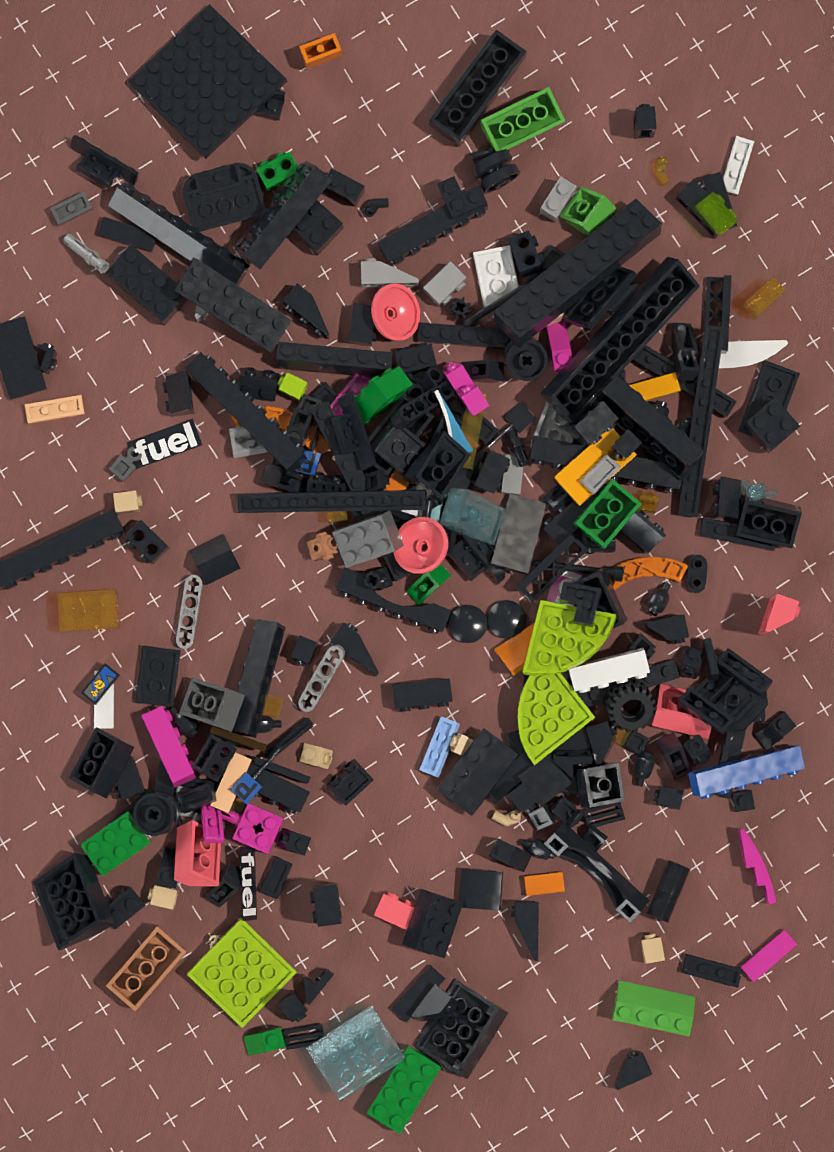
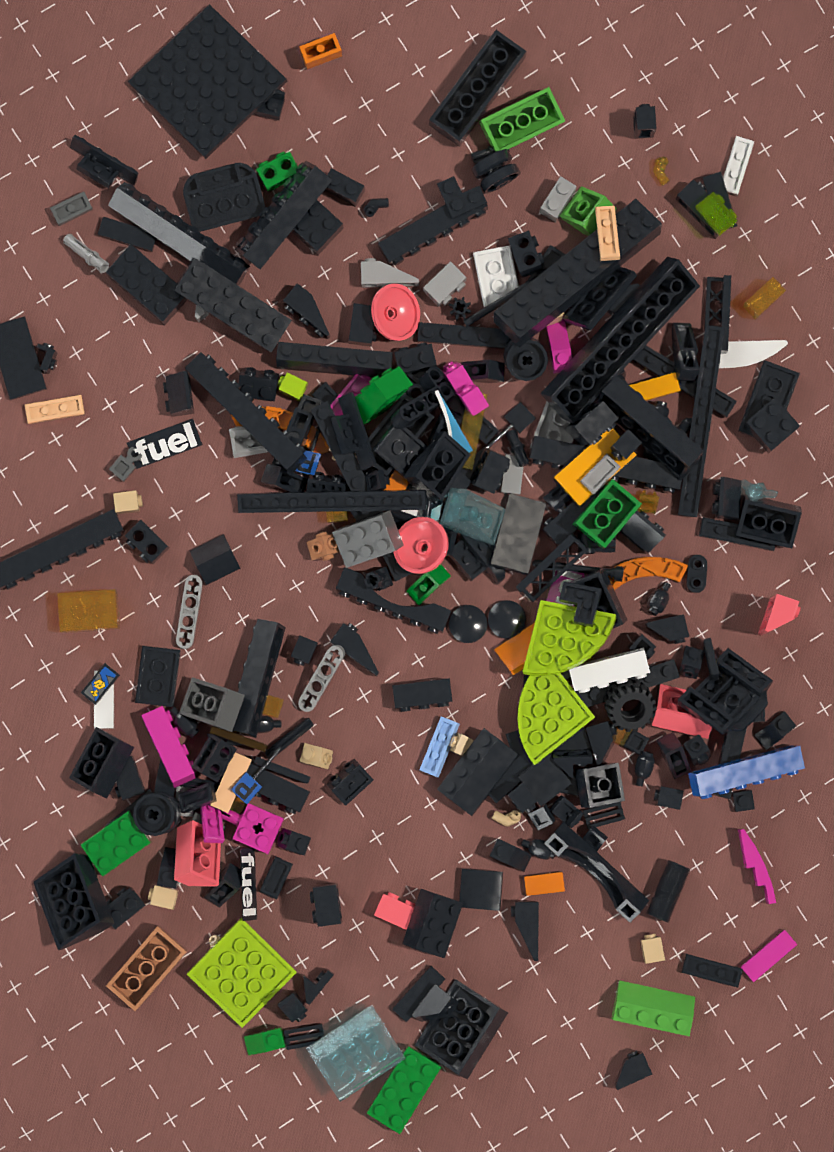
(607, 233): none -> light nougat tile

